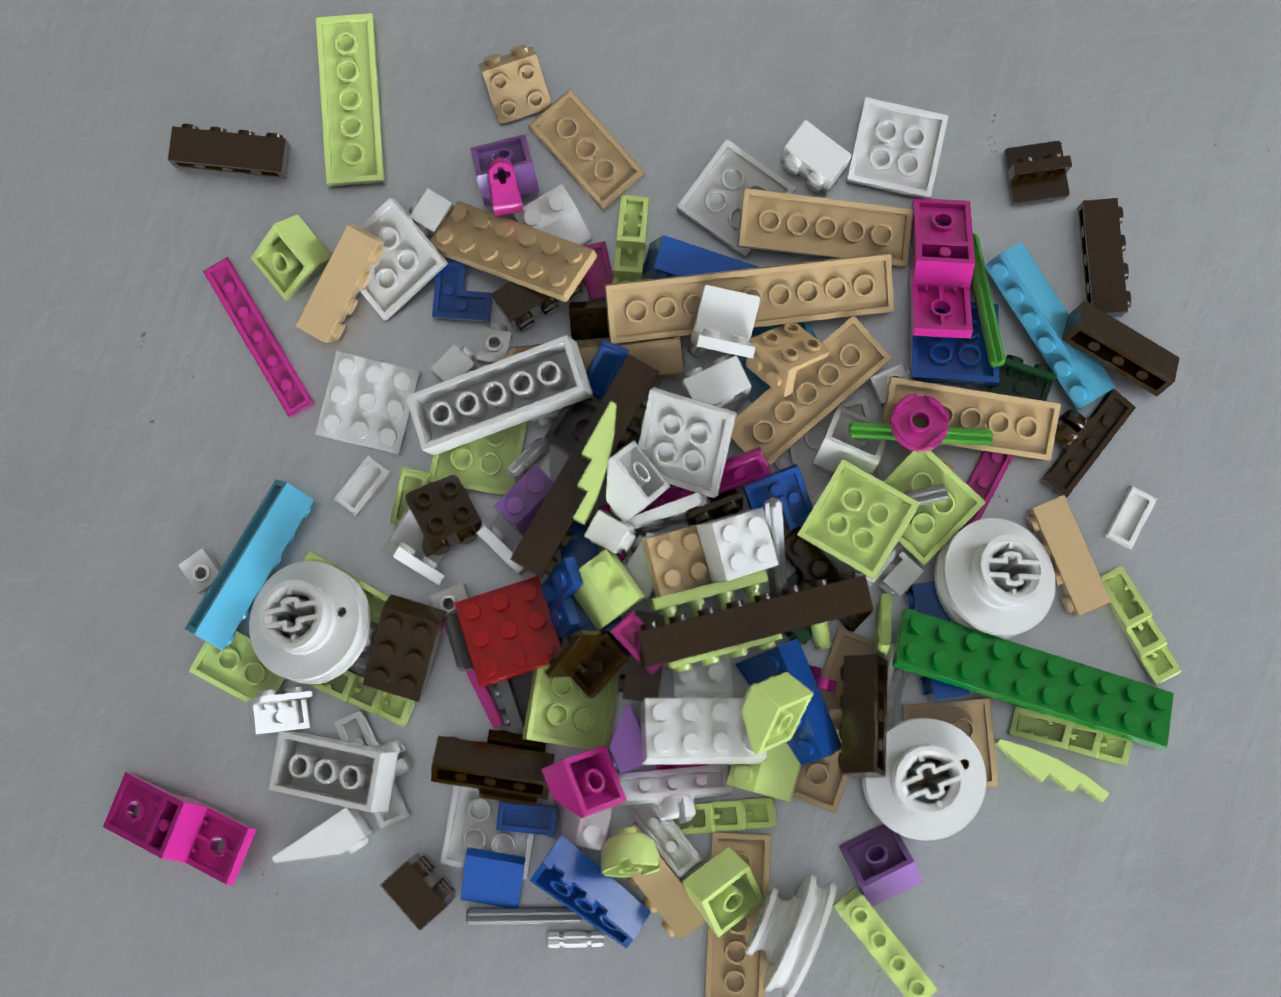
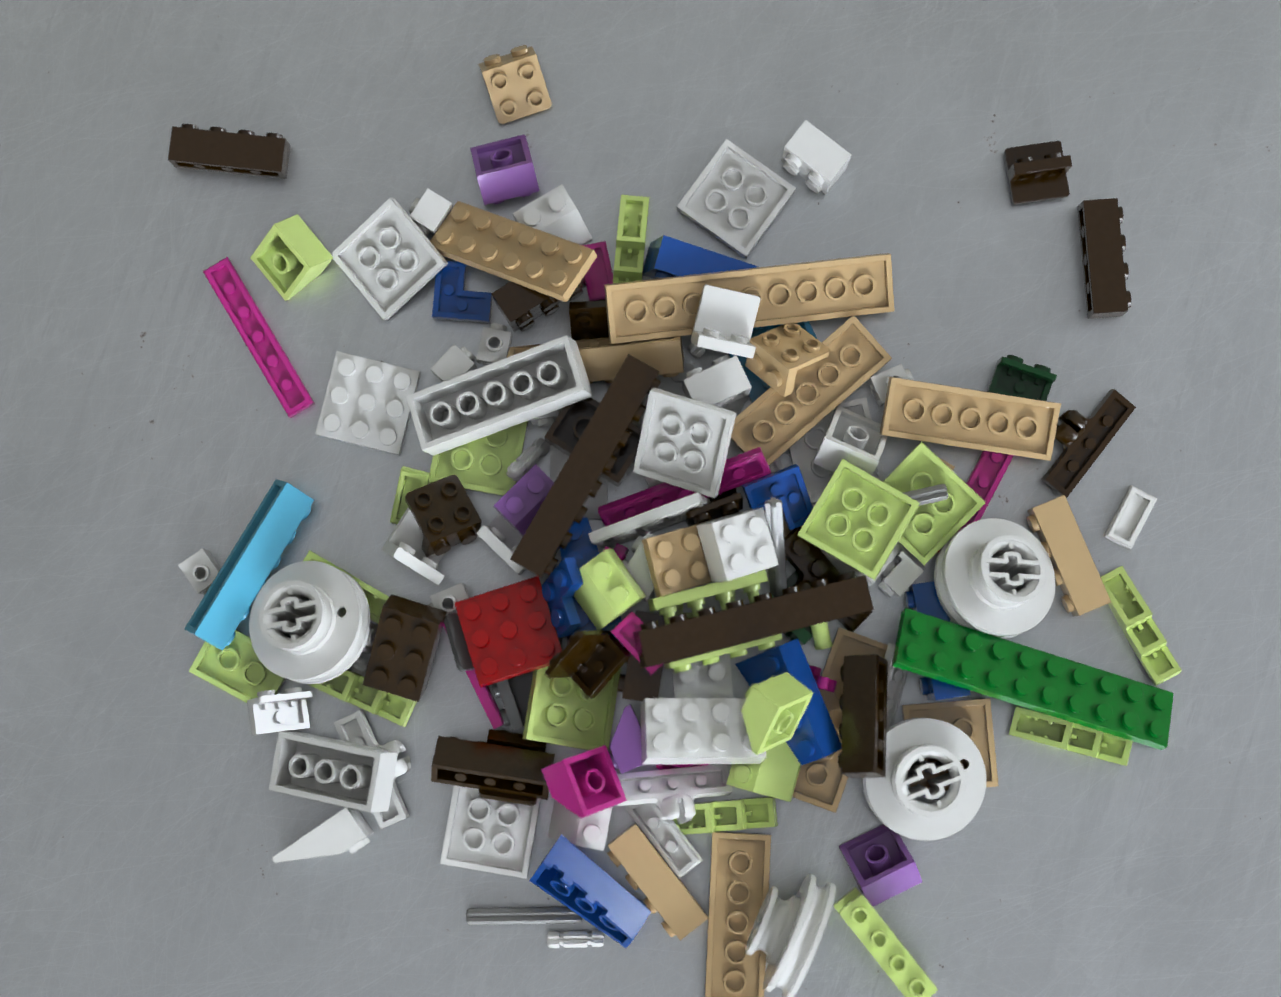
(179, 828): dark pink bracket -> none
(341, 283): tan brick -> none
(349, 99): yellowish green plate -> none
(362, 485): white tile -> none
(419, 890): dark brown brick -> none
(492, 878): blue tile -> none
(504, 192): dark pink piece -> none
(527, 819): blue tile -> none
(586, 150): tan tile -> none
(598, 452): yellowish green slope -> none
(605, 367): blue tile -> none
(610, 532): white brick -> none
(629, 854): yellowish green cylinder -> none
(632, 482): white slope -> none
(723, 891): yellowish green slope -> none
(823, 226): tan plate -> none
(883, 625): yellowish green tile -> none
(897, 148): white plate -> none
(919, 438): dark pink tile -> none
(941, 268): dark pink bracket -> none
(953, 359): blue plate -> none
(955, 435): bright green axle -> none
(986, 308): bright green axle -> none
(1042, 765): yellowish green slope -> none
(1045, 323): medium azure brick -> none
(1120, 348): dark brown brick -> none

